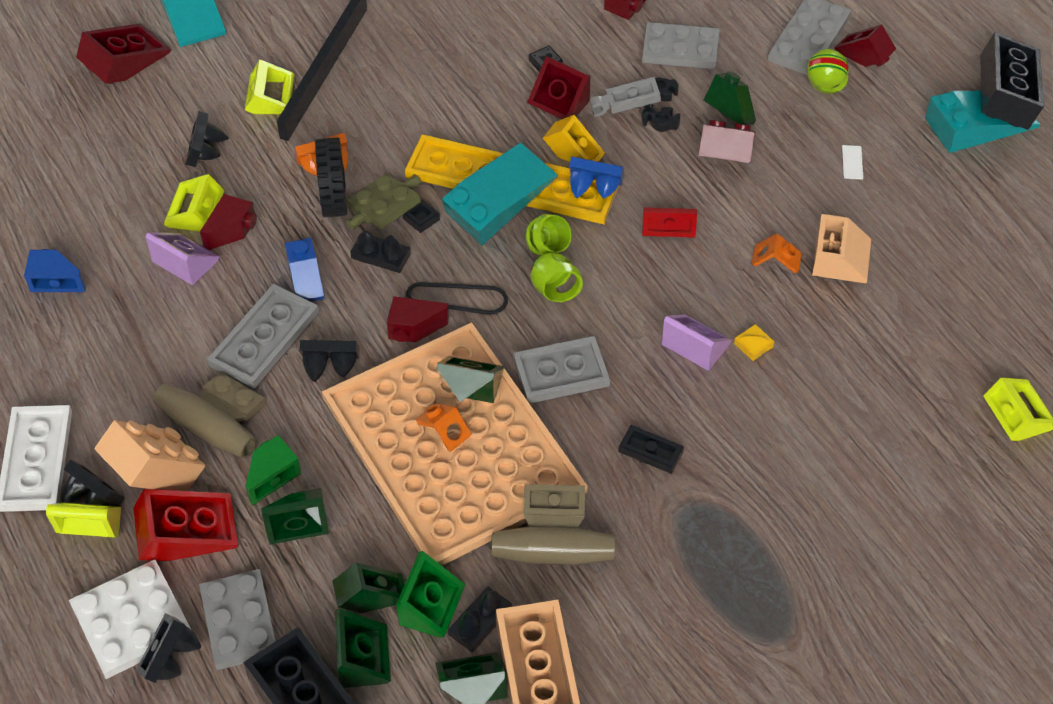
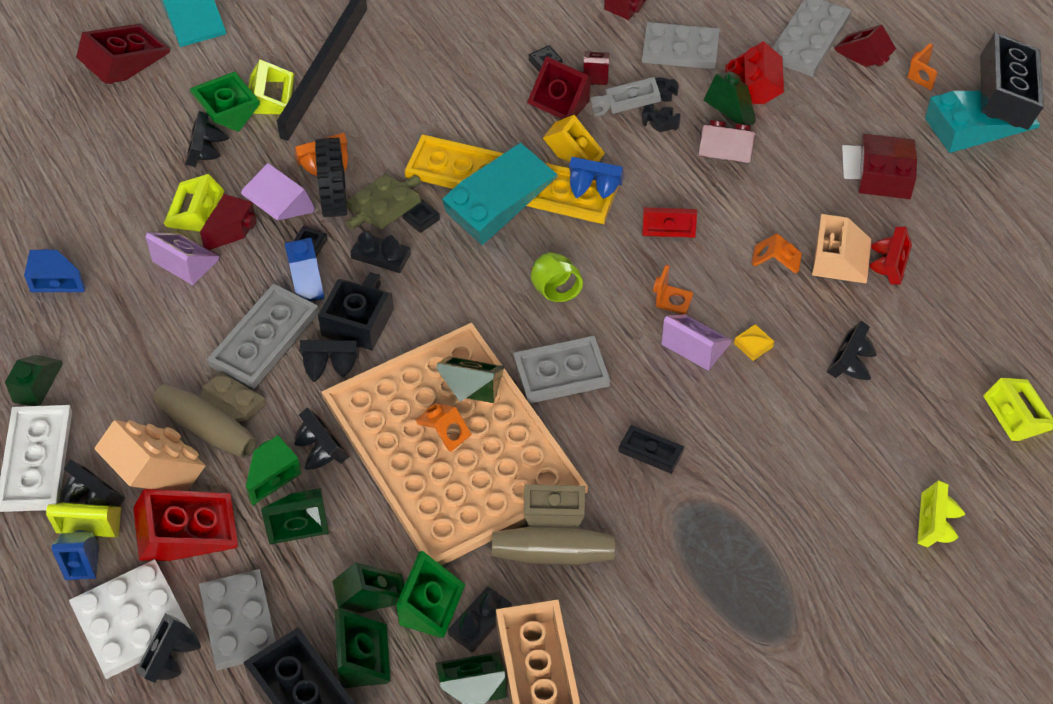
(32, 379): none -> dark green slope
(77, 555): none -> blue slope
(227, 100): none -> green slope
(277, 194): none -> lavender slope
(318, 238): none -> black tile
(327, 447): none -> black tile
(356, 311): none -> black hinge
(415, 319): dark red slope -> none
(464, 287): black piece -> none
(548, 234): lime helmet -> none
(597, 66): none -> dark red slope
(665, 291): none -> orange bracket
(760, 70): none -> red slope
(827, 70): lime helmet -> none
(846, 360): none -> black tile
(887, 166): none -> dark red slope
(897, 251): none -> red tile
(919, 62): none -> orange bracket
(934, 510): none -> neon yellow tile

